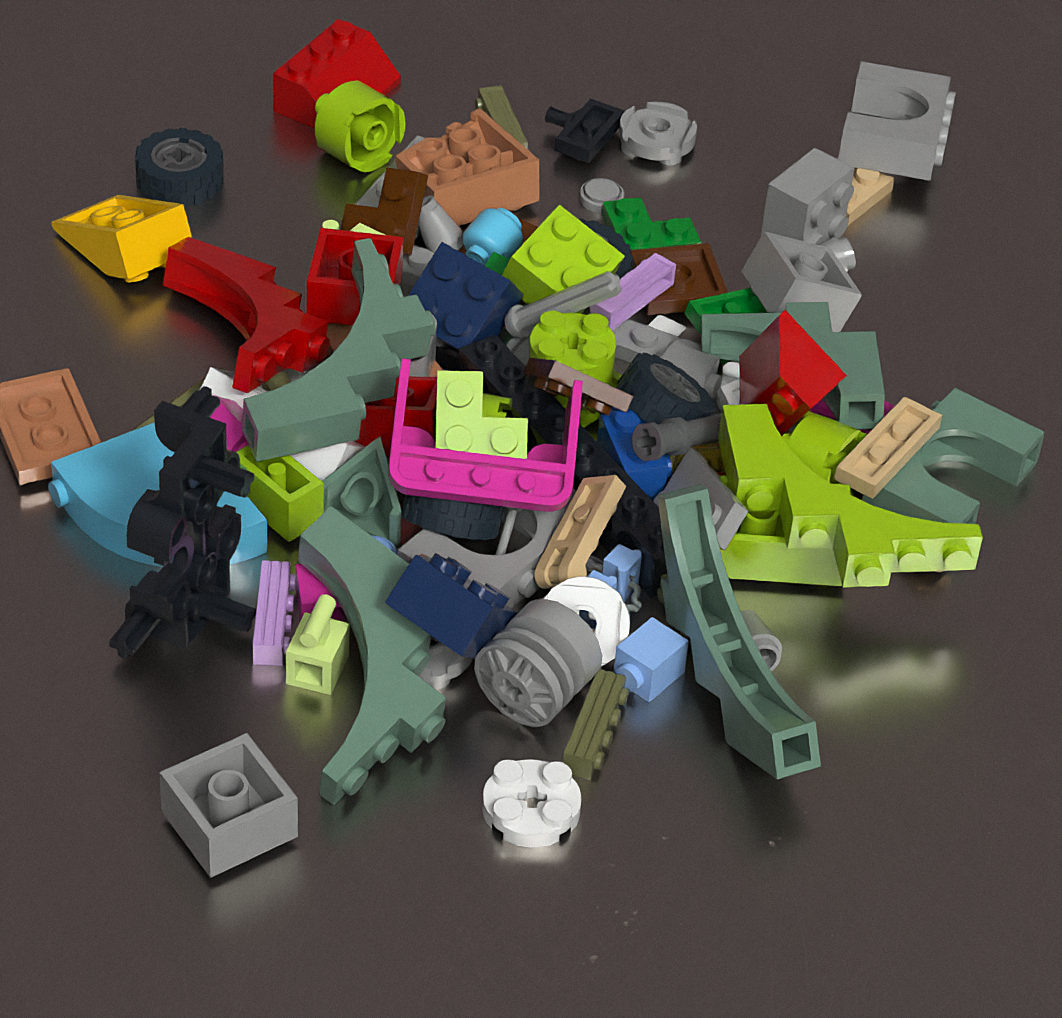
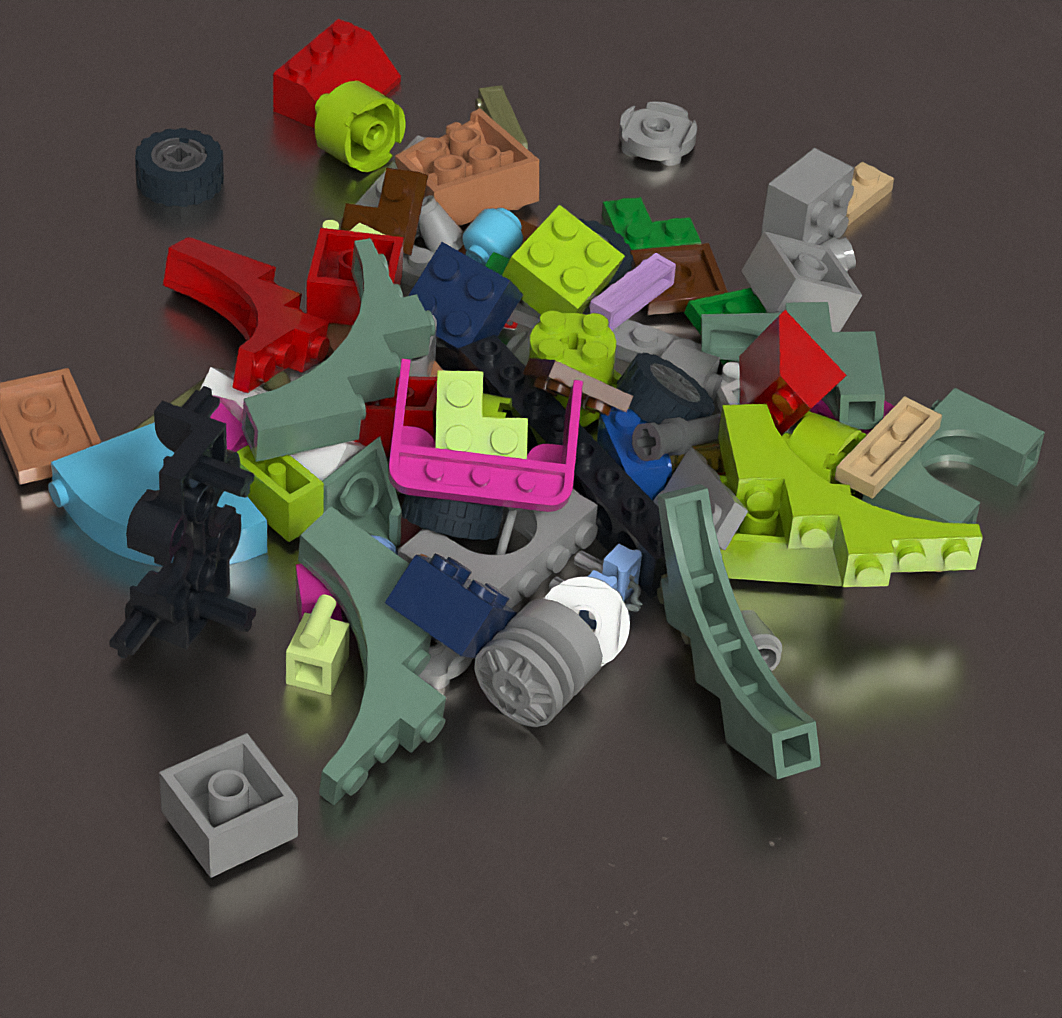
(125, 234): yellow slope -> none
(272, 613): lavender piece -> none
(522, 319): light grey axle -> none
(535, 779): white plate -> none
(579, 530): tan plate -> none
(585, 129): black plate -> none
(594, 724): olive piece -> none
(598, 190): light grey piece -> none
(651, 659): light blue brick -> none
(667, 325): white sticker -> none
(920, 124): light grey arch -> none

